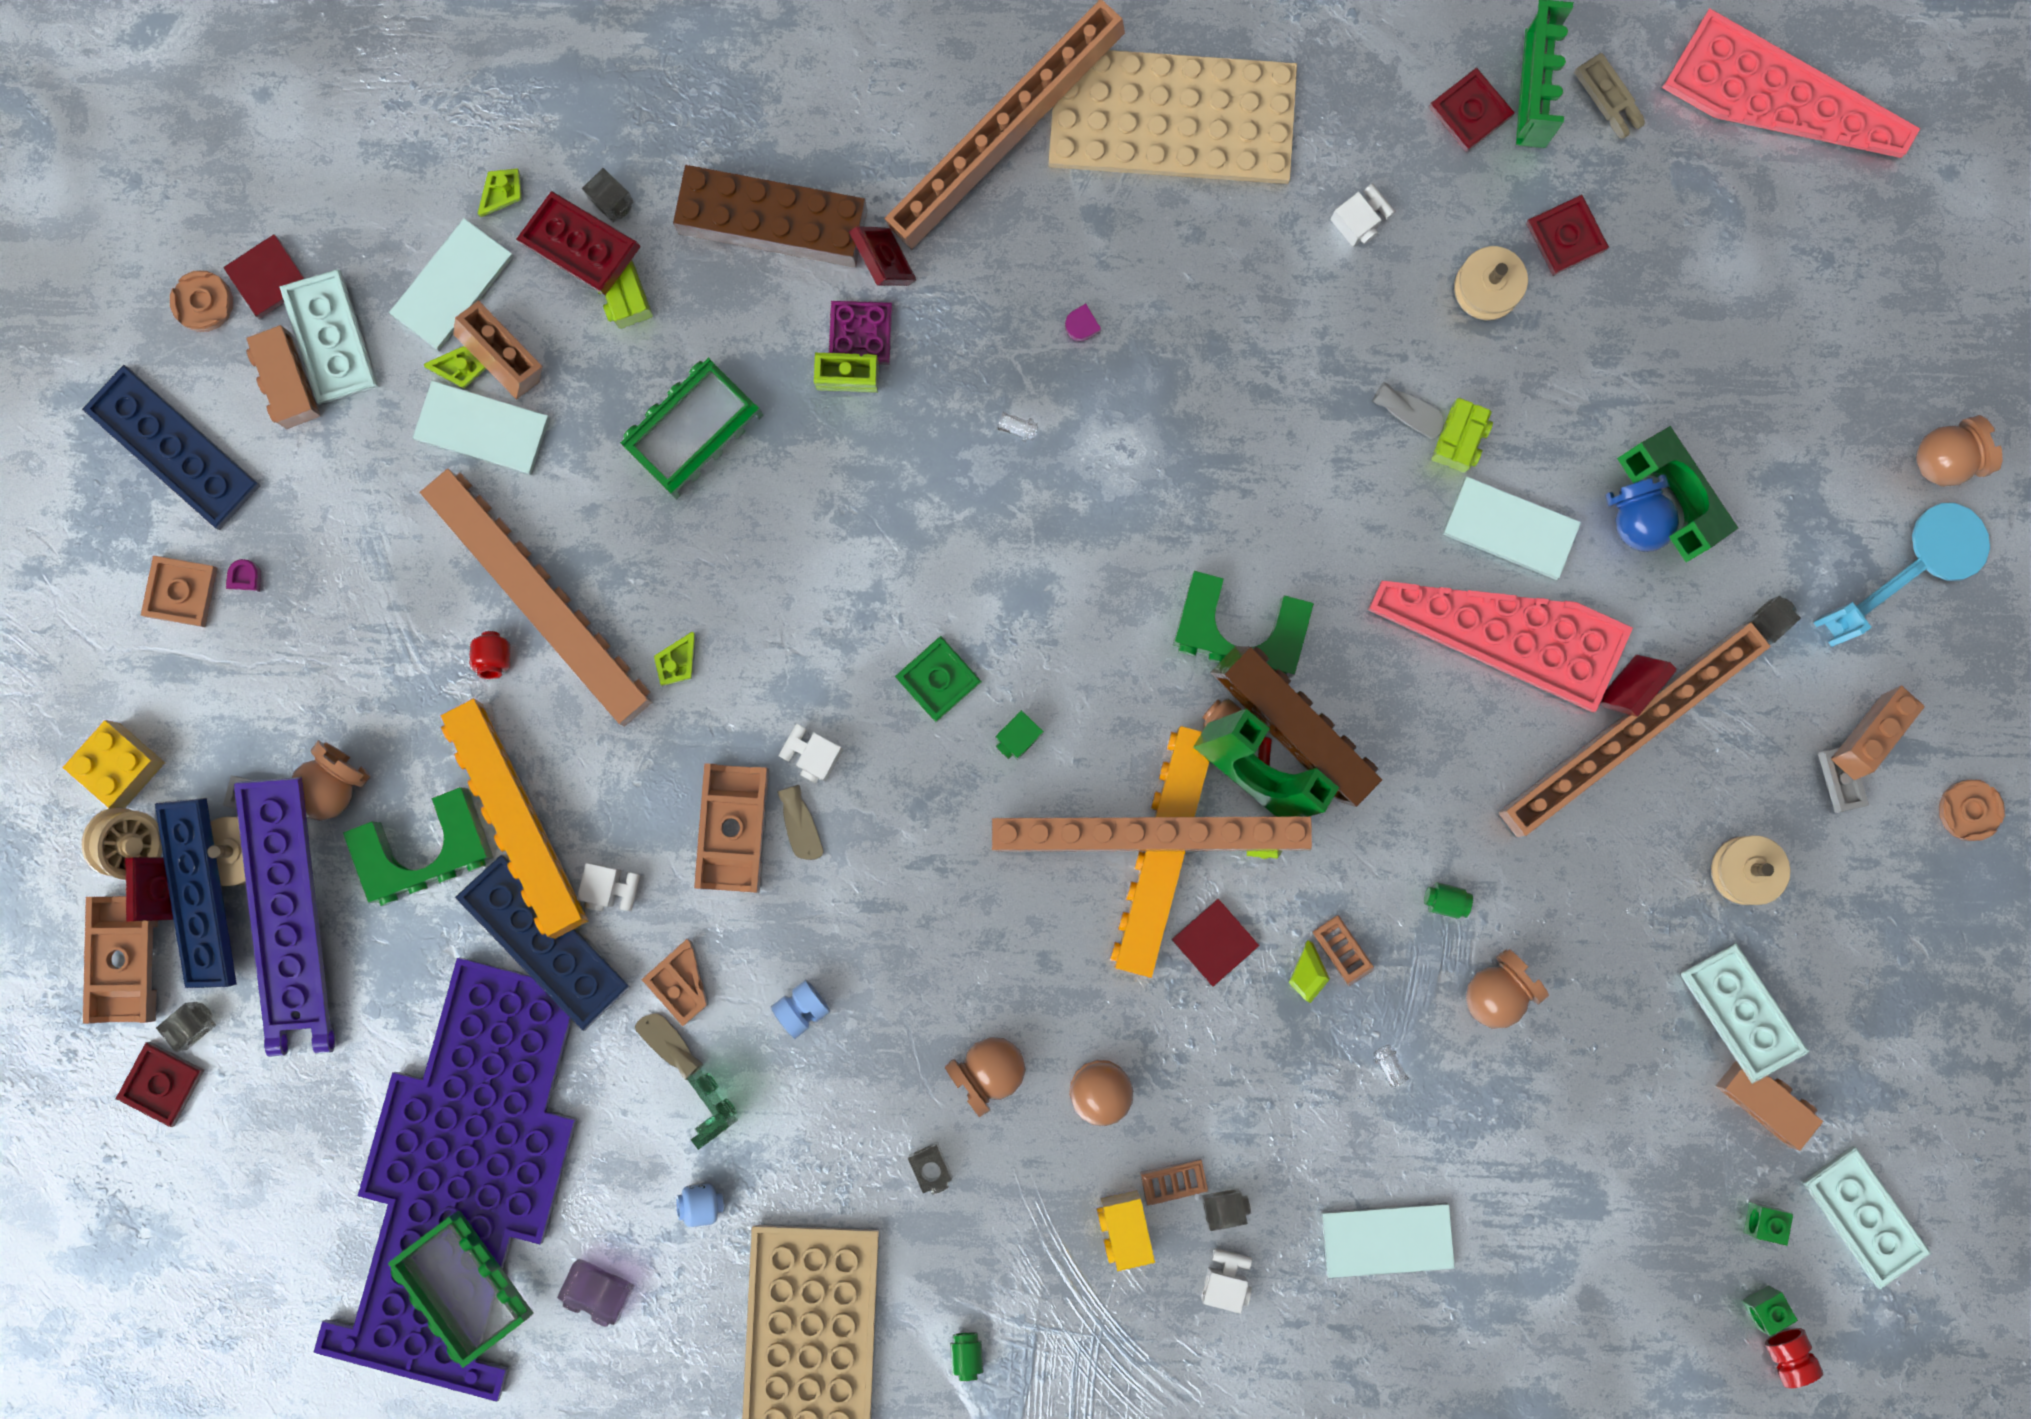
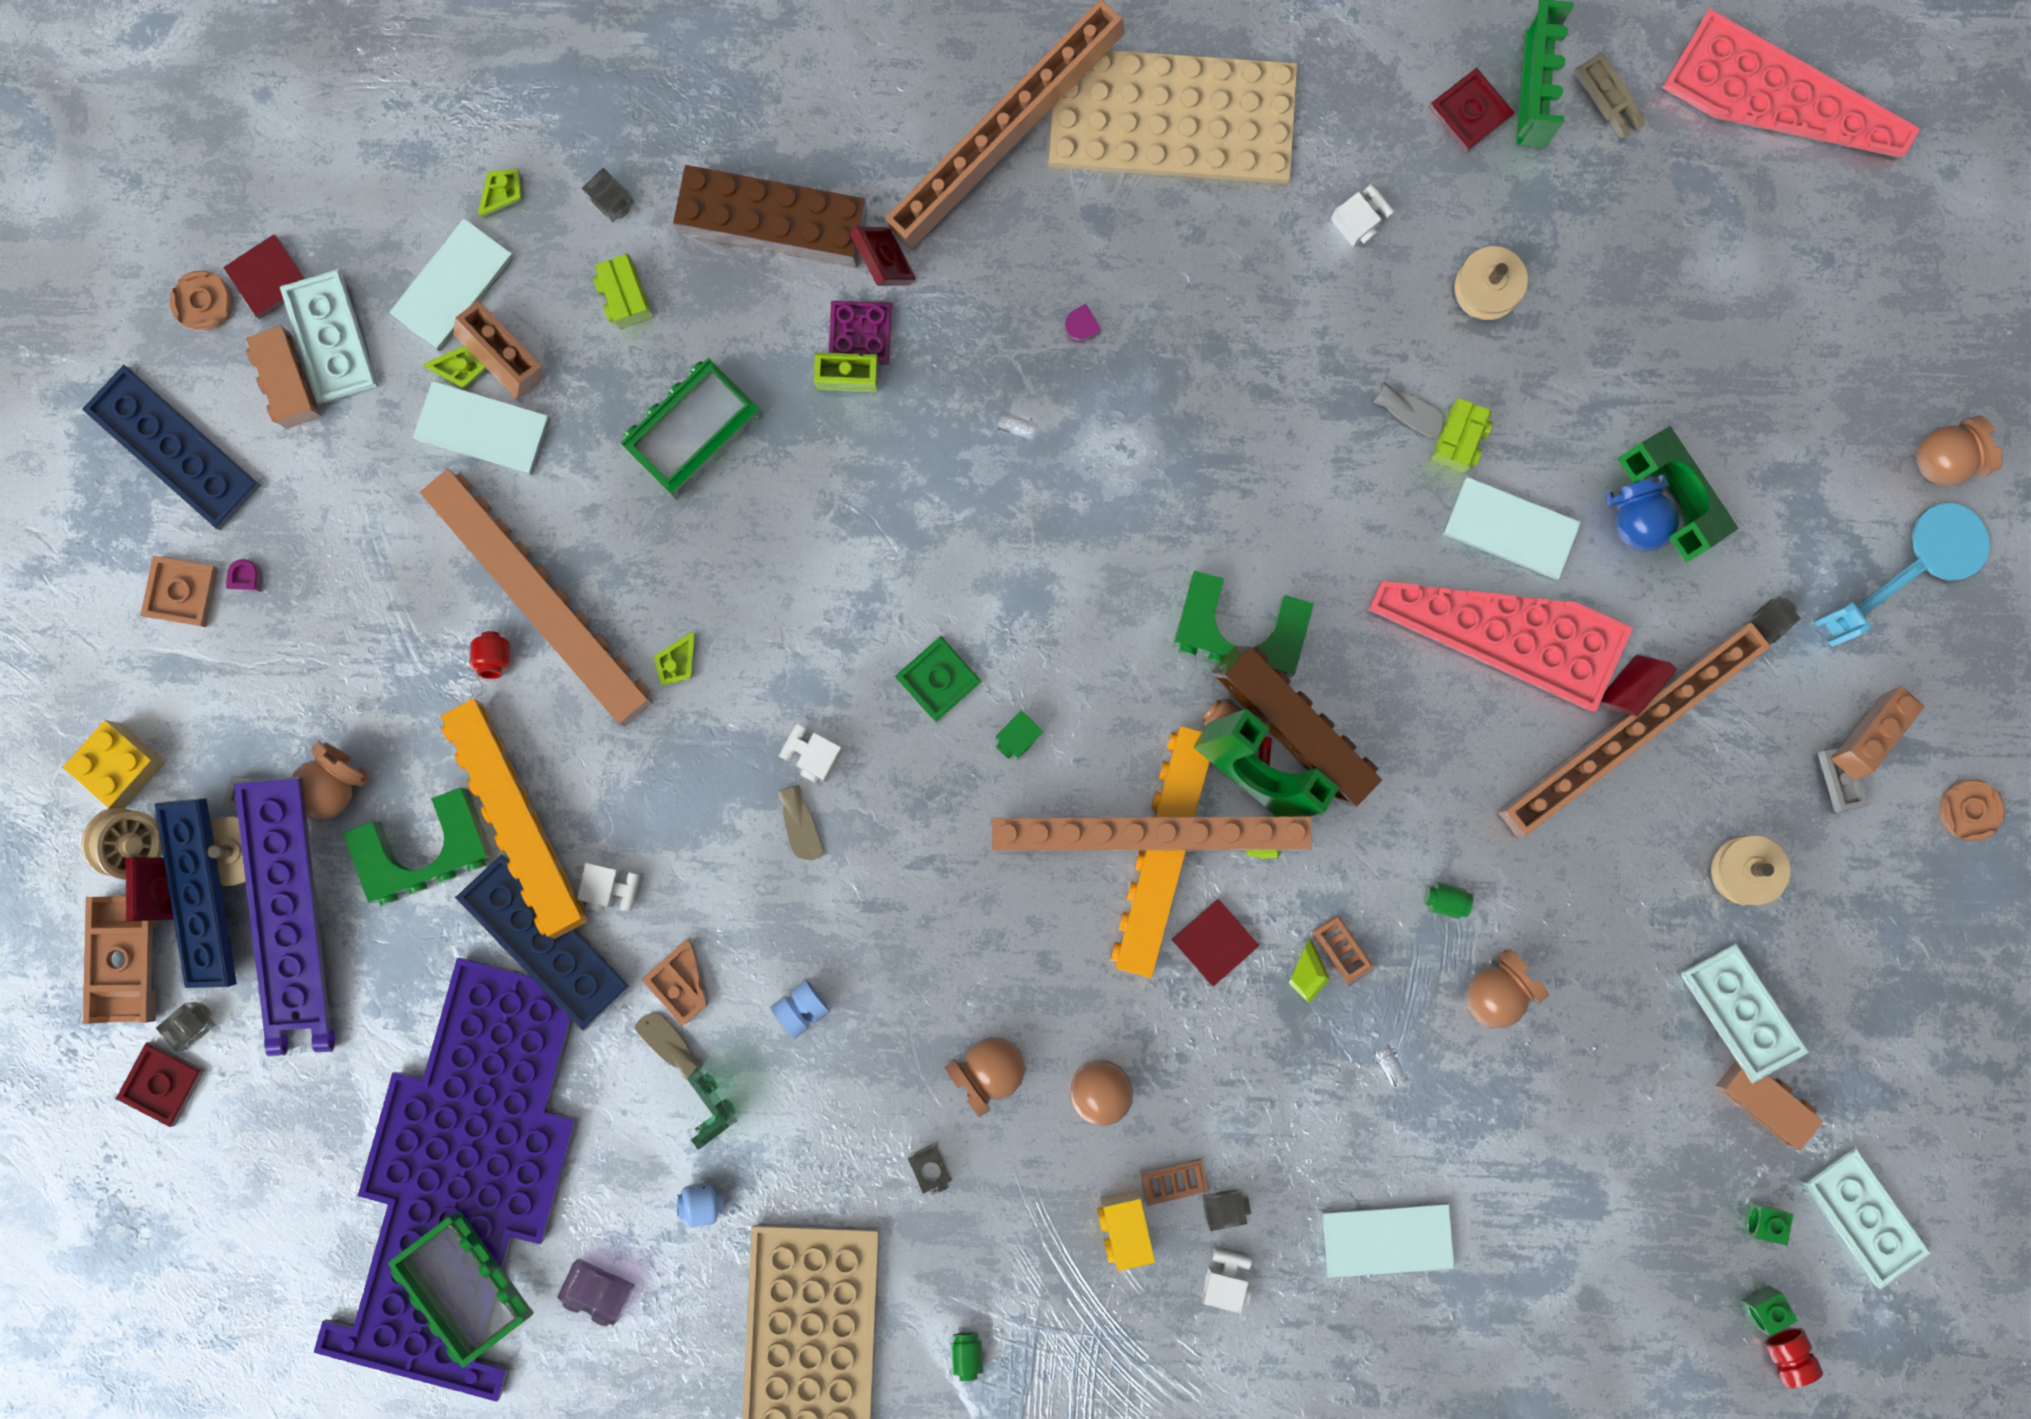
(578, 243): dark red tile -> none
(736, 860): nougat piece -> none
(1567, 235): dark red tile -> none

